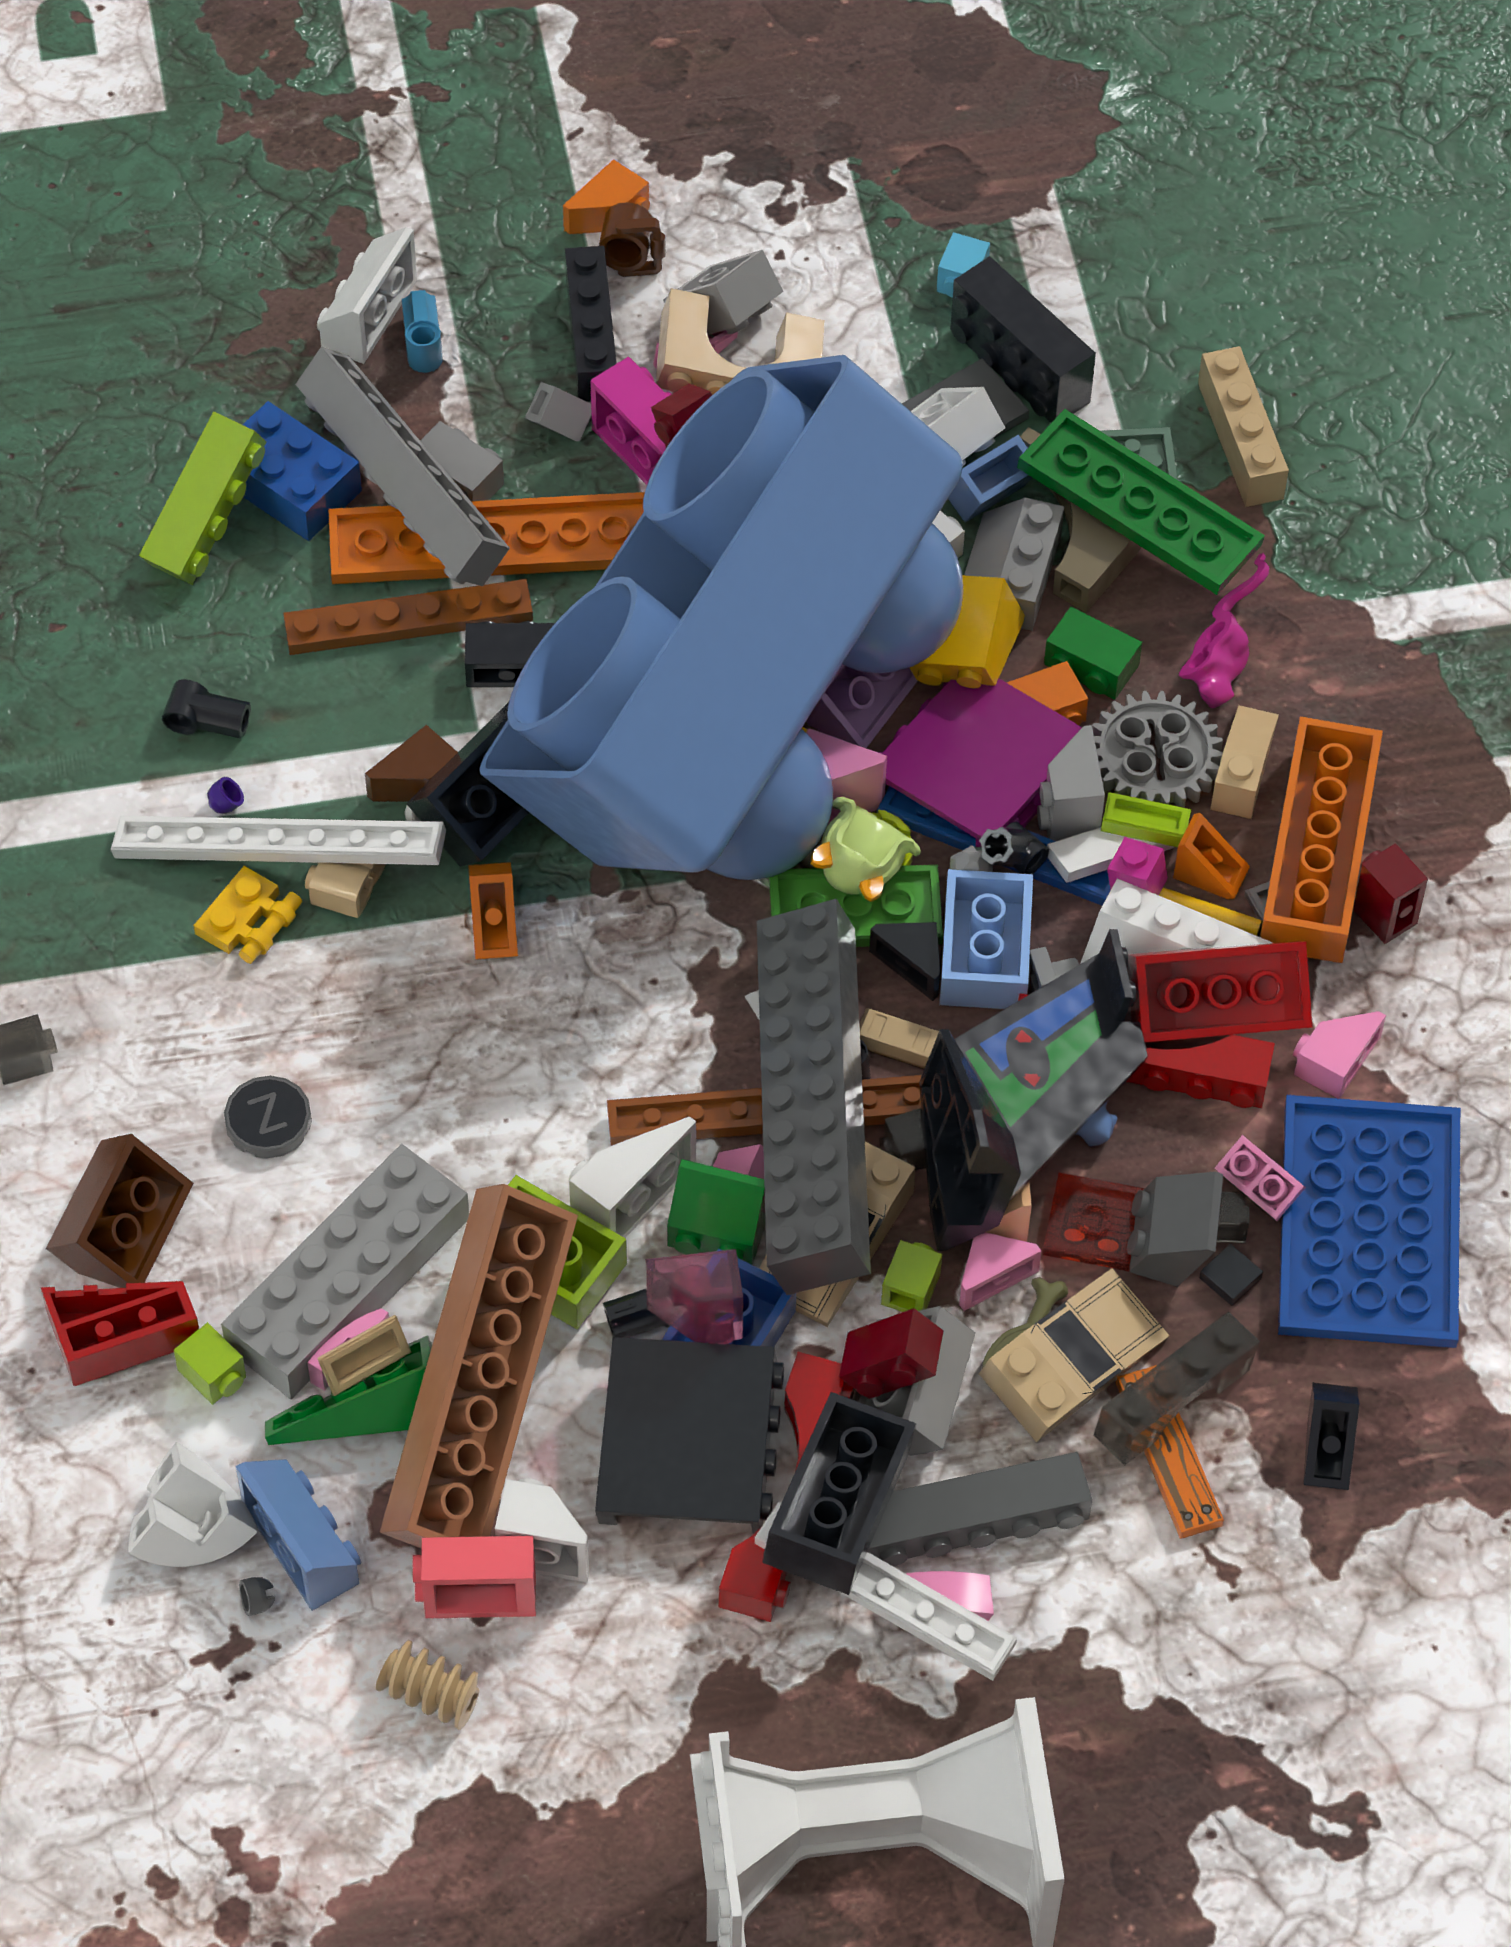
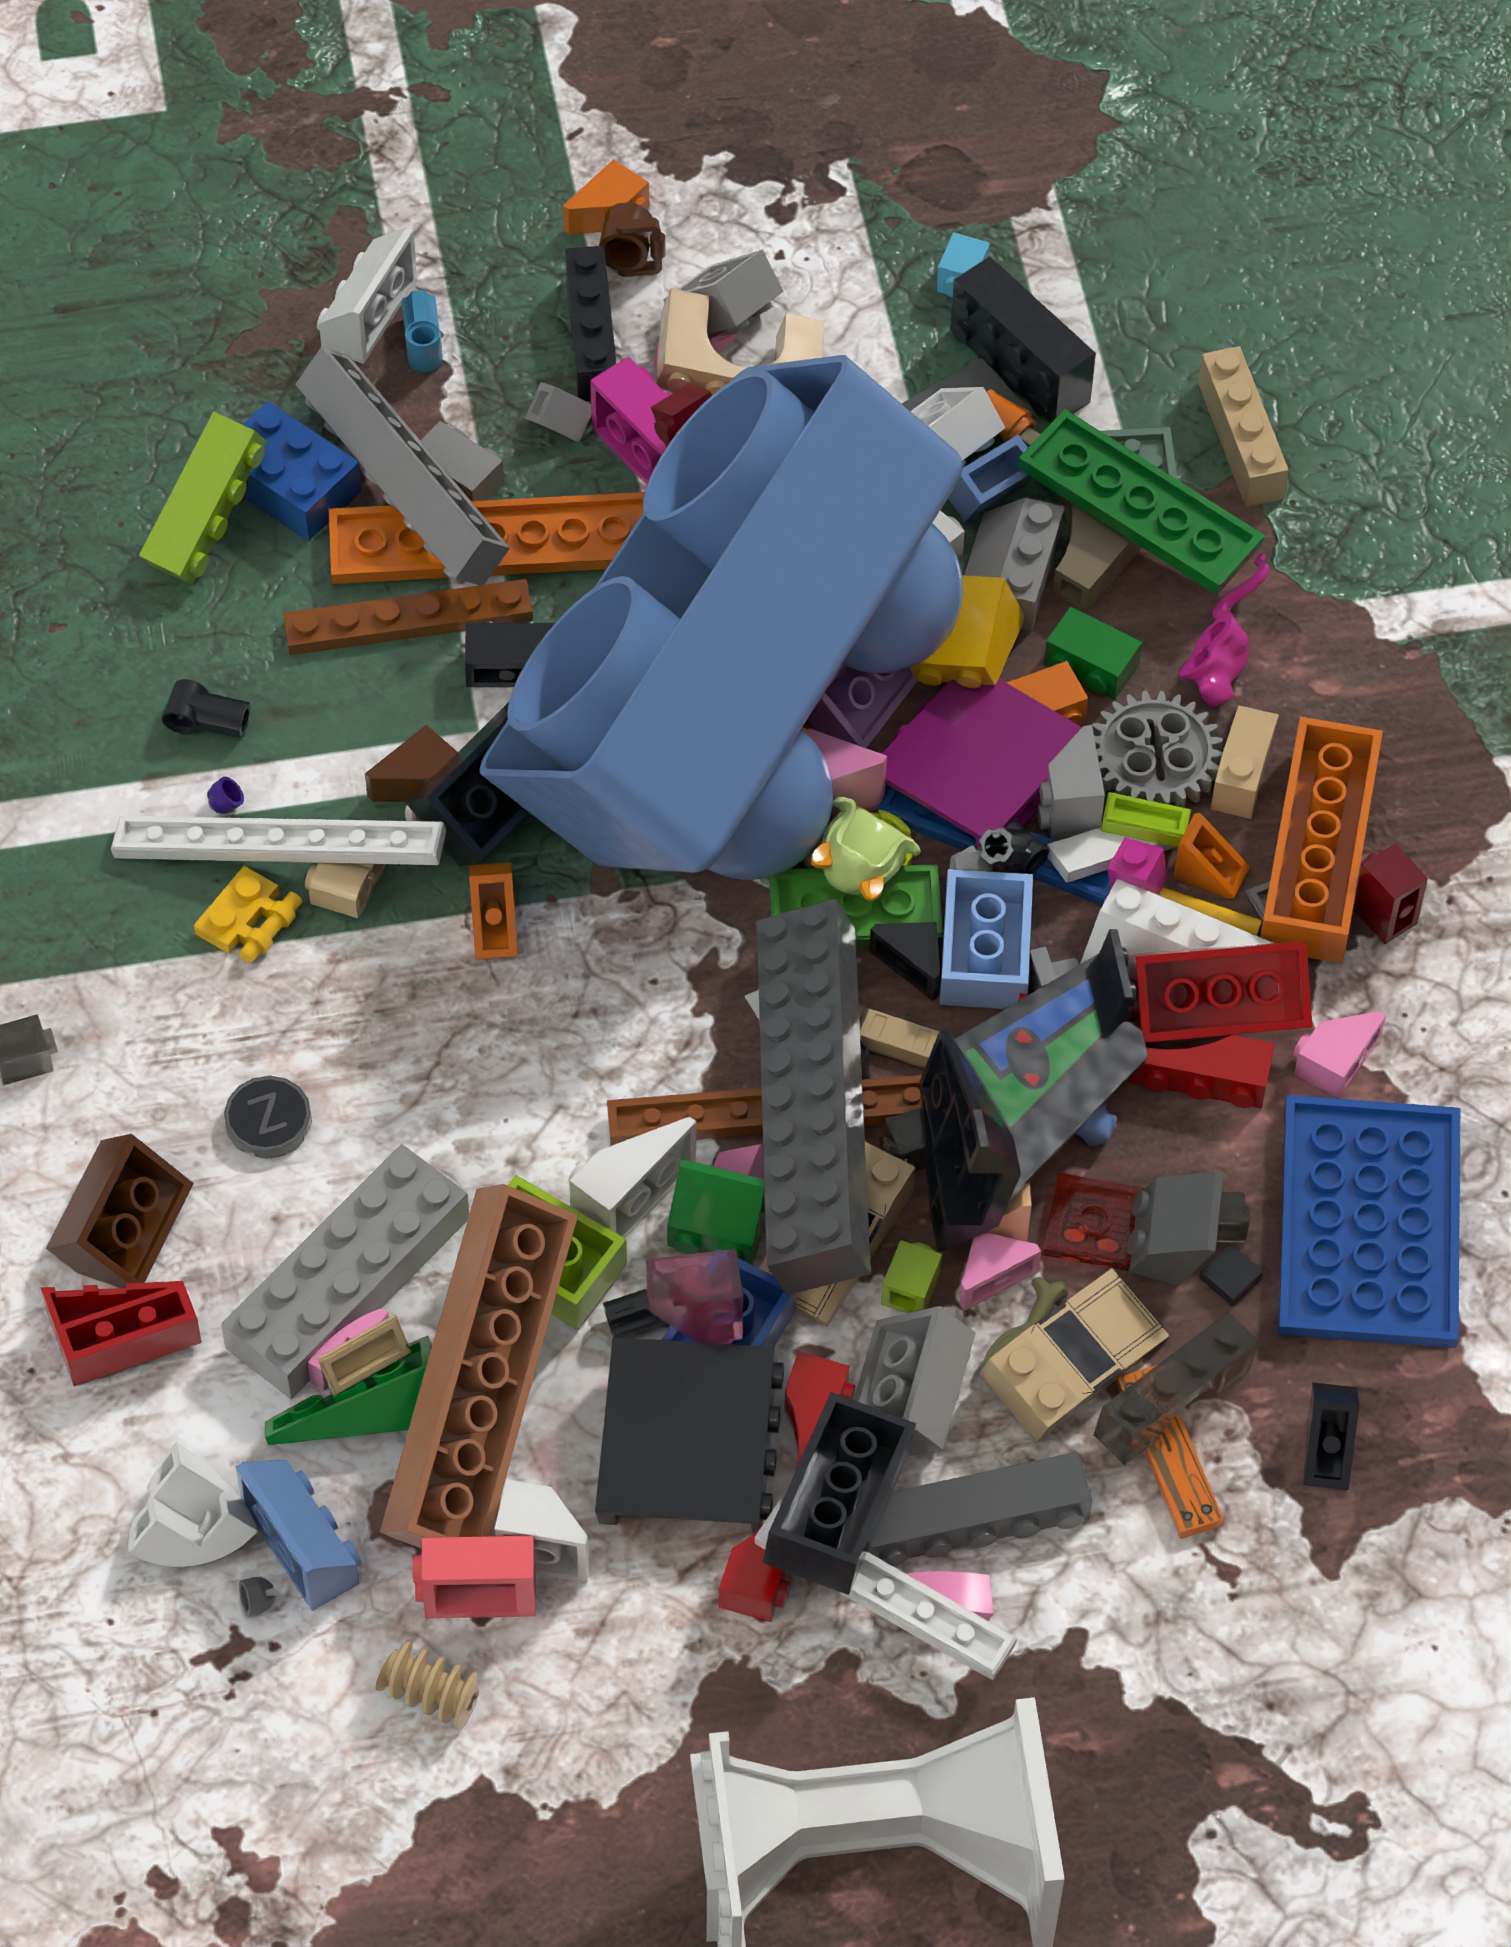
(210, 1364): lime brick -> none
(891, 1353): dark red brick -> none
(1014, 417): none -> orange cone
(1260, 1177): bright pink slope -> none

